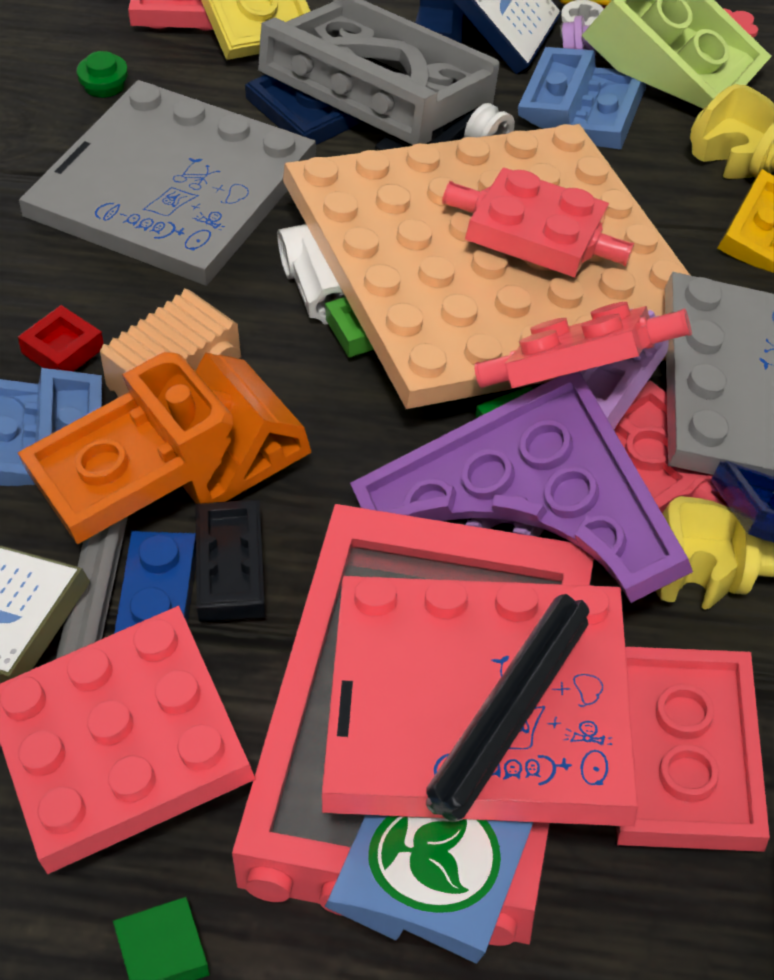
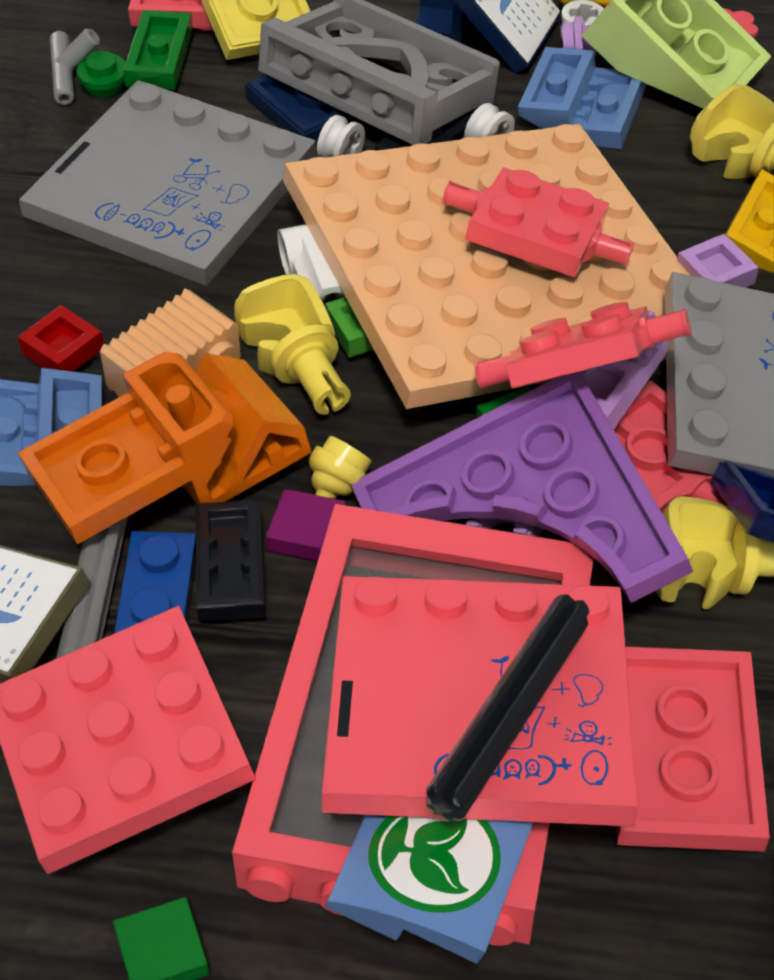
(65, 60): none -> light grey piece
(158, 48): none -> green plate
(292, 337): none -> light yellow piece
(300, 524): none -> magenta tile
(333, 468): none -> light yellow plate
(340, 137): none -> white bush
(719, 261): none -> lavender plate

